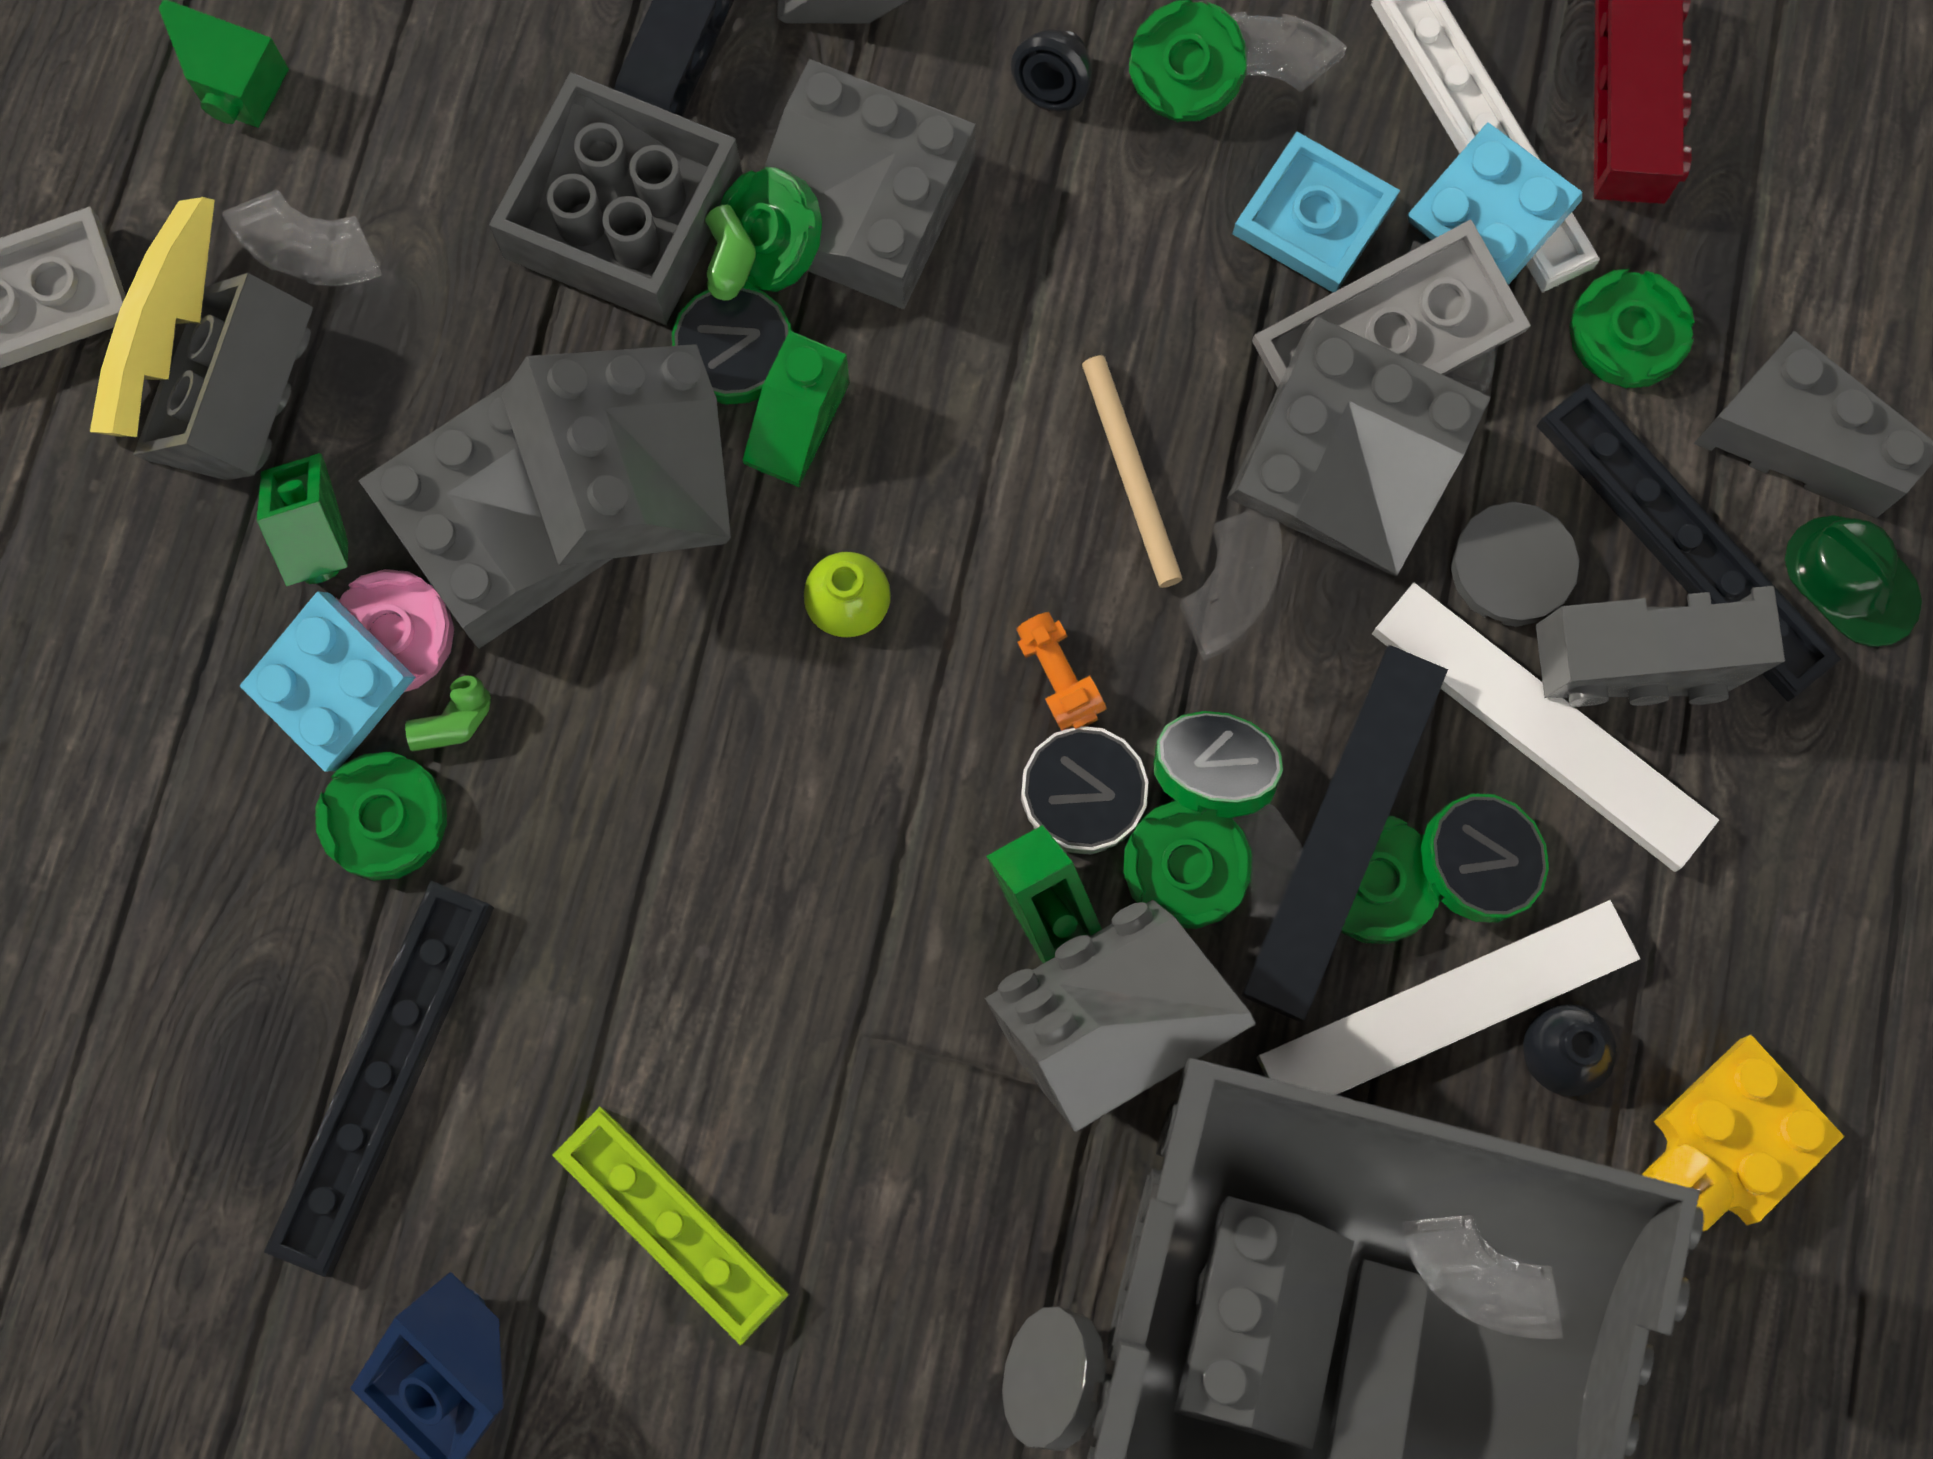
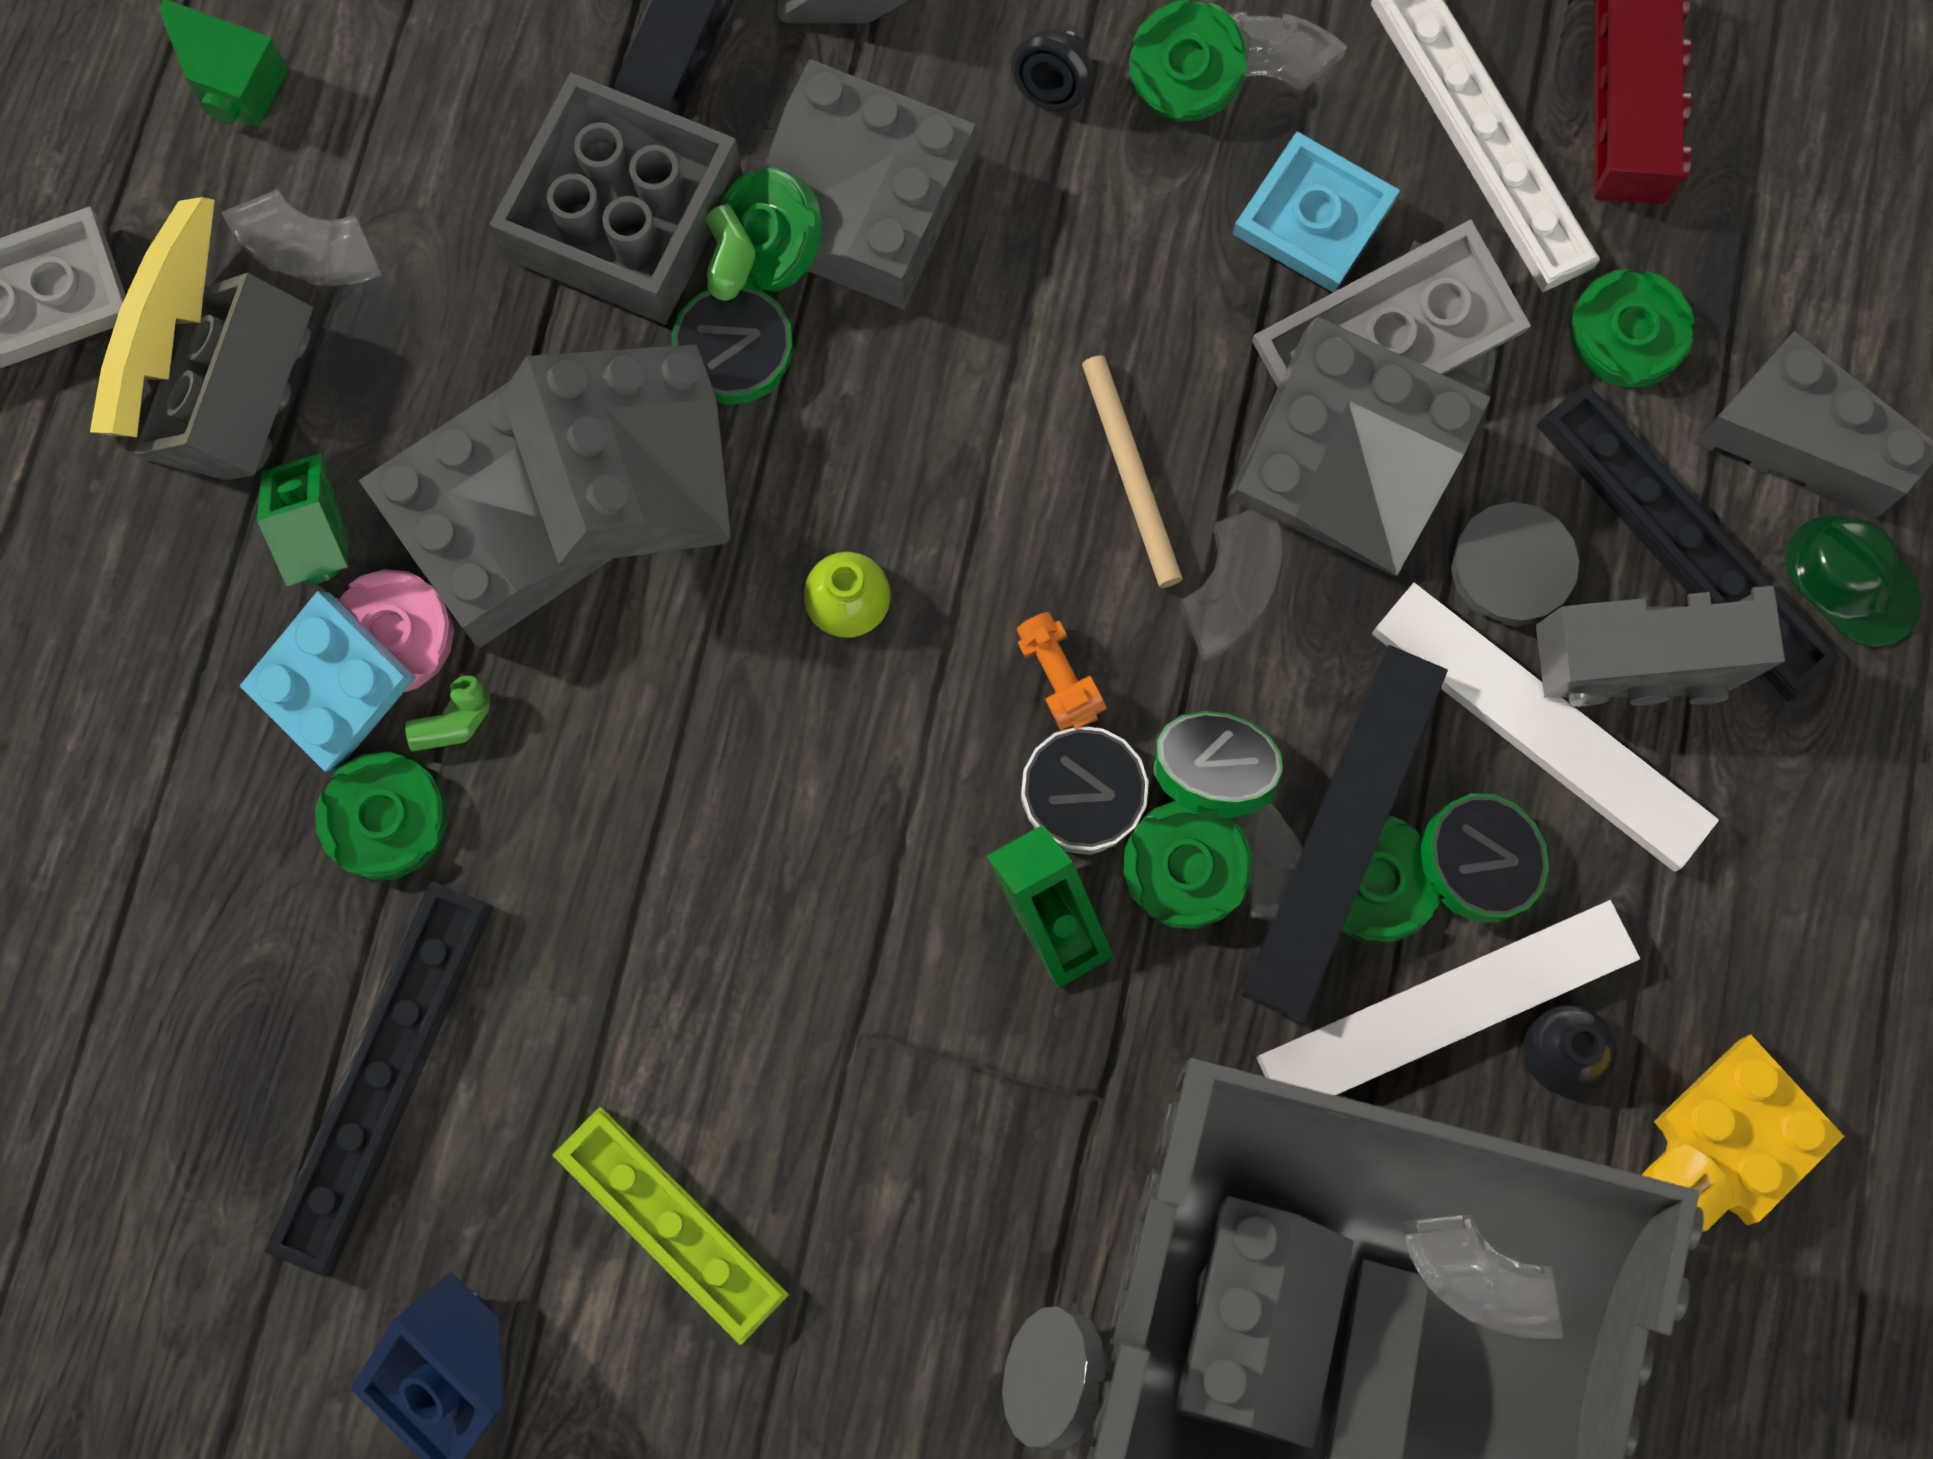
(796, 408): green slope -> none
(1116, 1012): dark grey slope -> none
(1505, 194): medium azure plate -> none

